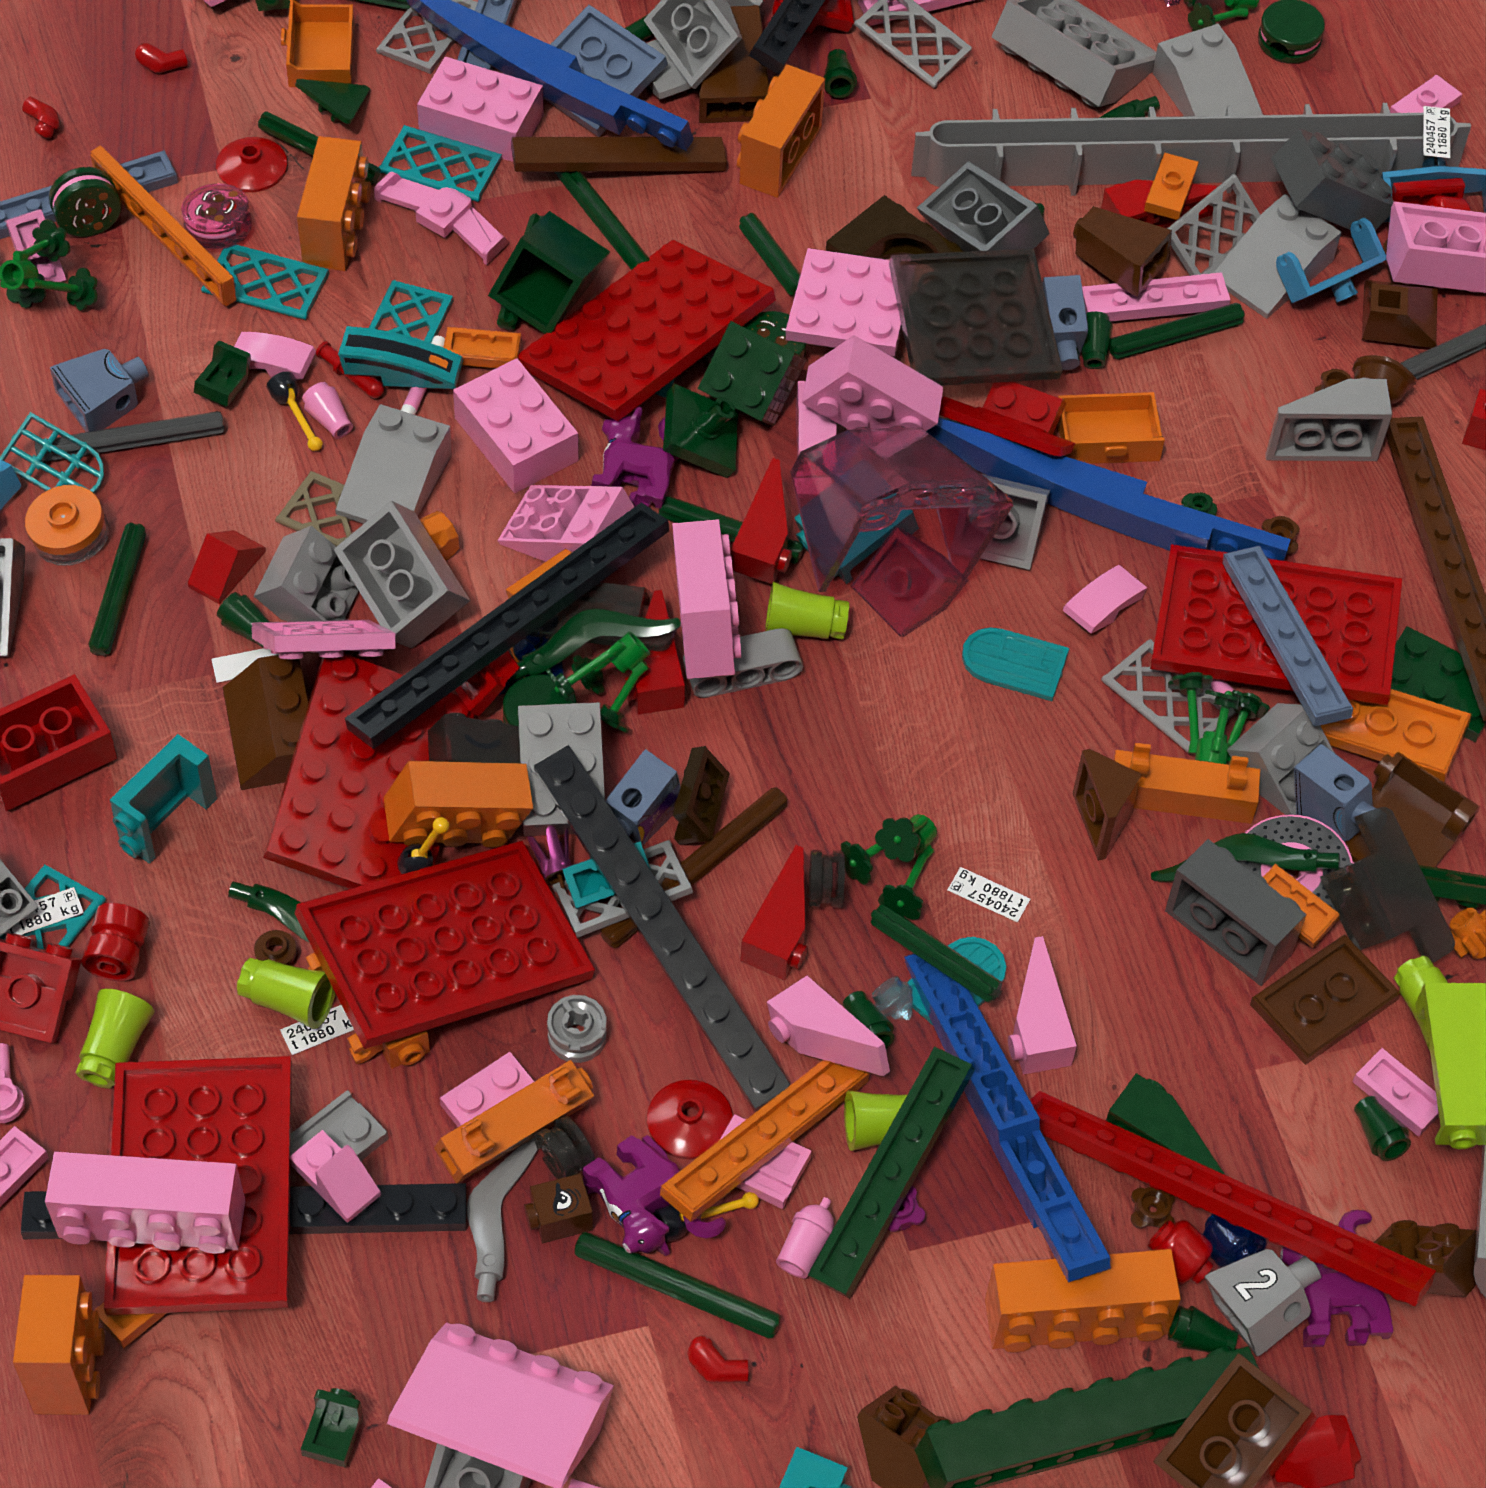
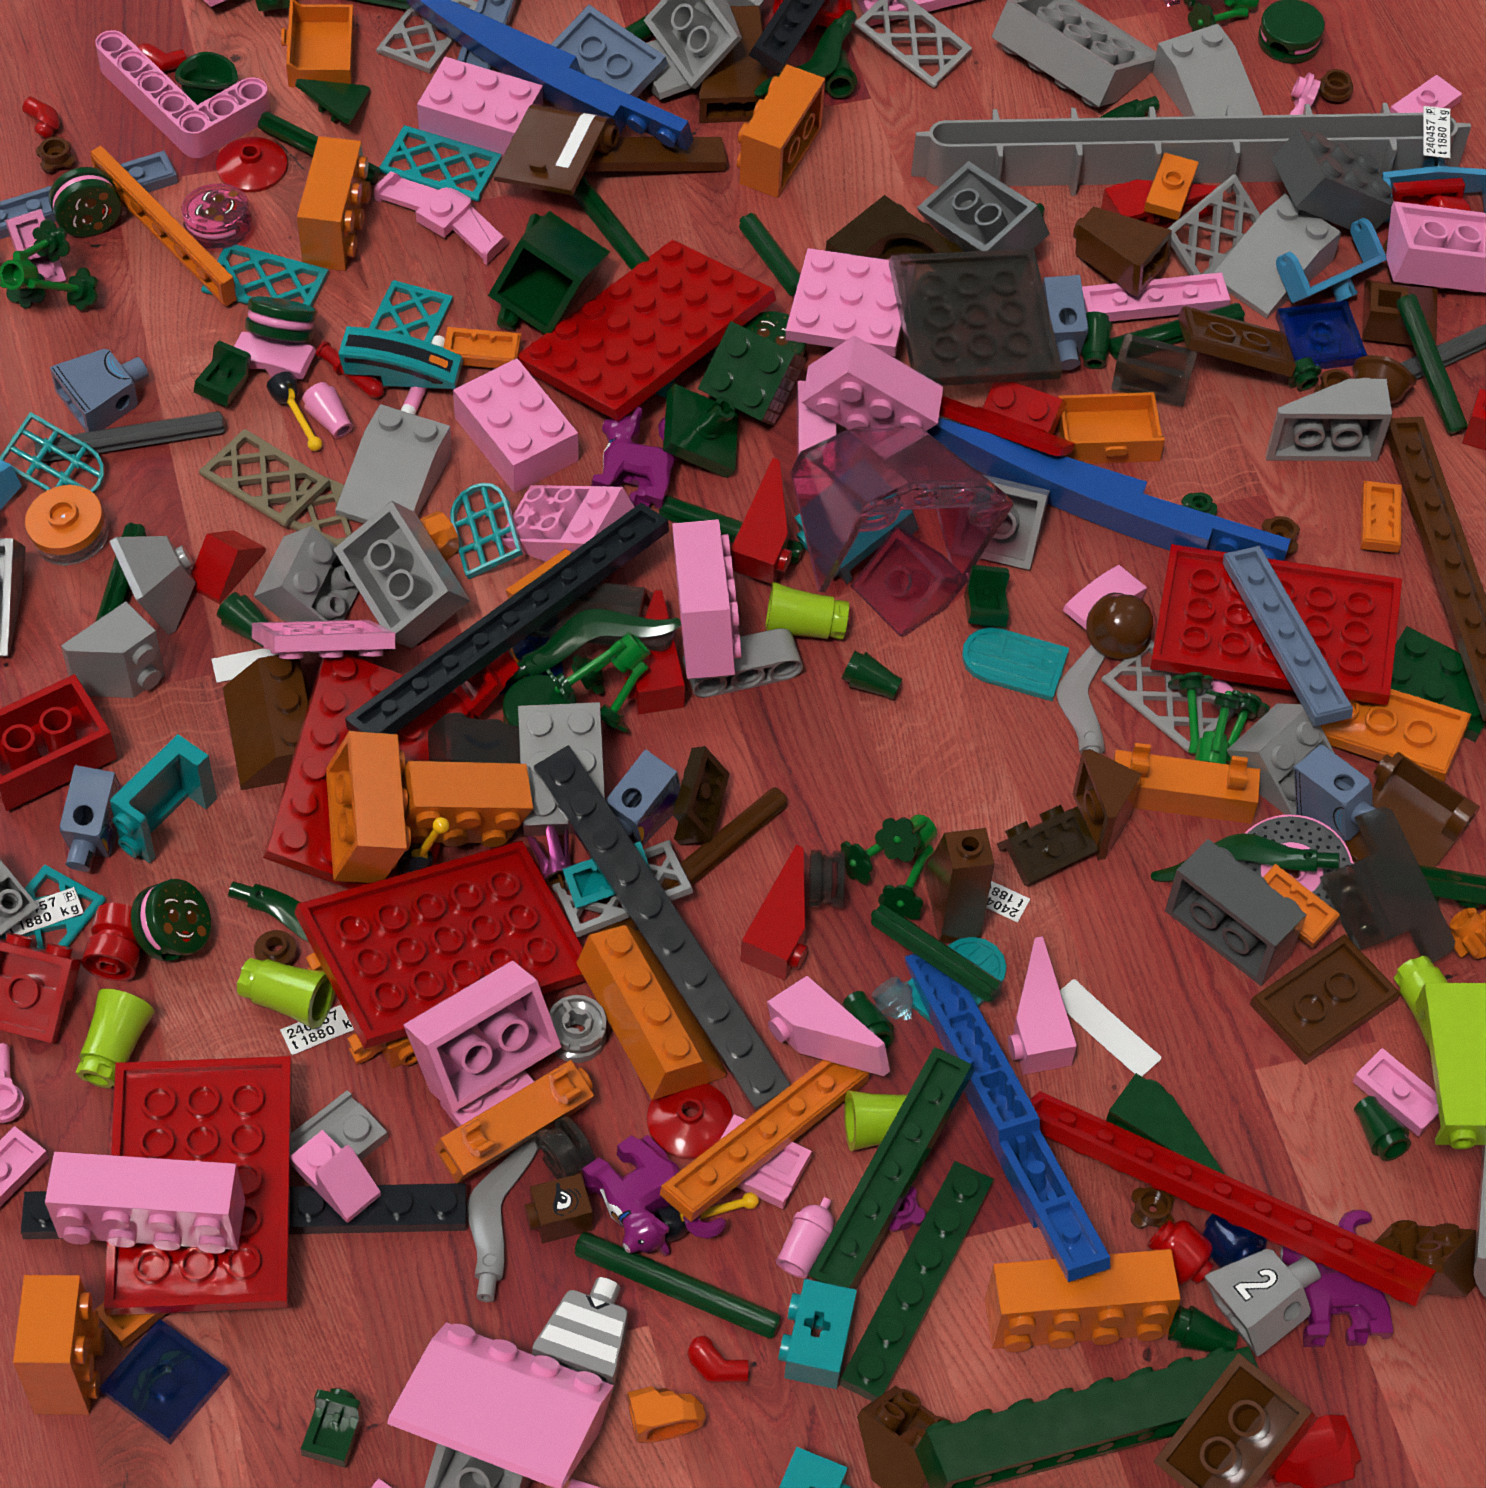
(55, 154): none -> reddish brown plate
(88, 816): none -> sand blue torso
(115, 655): none -> light grey slope
(157, 576): none -> light grey slope
(164, 1381): none -> clear blue tile
(171, 920): none -> dark green head
(191, 127): none -> bright pink beam
(205, 75): none -> dark green helmet
(230, 456): none -> dark tan window
(280, 319): none -> dark green head
(367, 807): none -> orange brick
(482, 1036): none -> bright pink brick
(497, 532): none -> teal window
(555, 148): none -> reddish brown door
(587, 1331): none -> torso
(647, 1013): none -> orange slope
(663, 1414): none -> orange rock
(815, 1358): none -> teal brick
(827, 52): none -> dark green piece
(871, 676): none -> dark green cone
(916, 1282): none -> dark green plate
(960, 883): none -> reddish brown slope
(986, 596): none -> dark green bracket
(1049, 844): none -> dark brown bracket
(1075, 701): none -> light grey piece
(1108, 1029): none -> white sticker
(1119, 626): none -> reddish brown helmet
(1155, 368): none -> clear smoke brick
(1236, 341): none -> reddish brown tile
(1304, 92): none -> bright pink plate
(1305, 374): none -> dark green plate
(1322, 333): none -> clear blue tile
(1336, 85): none -> reddish brown plate
(1381, 516): none -> orange plate
(1432, 363): none -> dark green axle

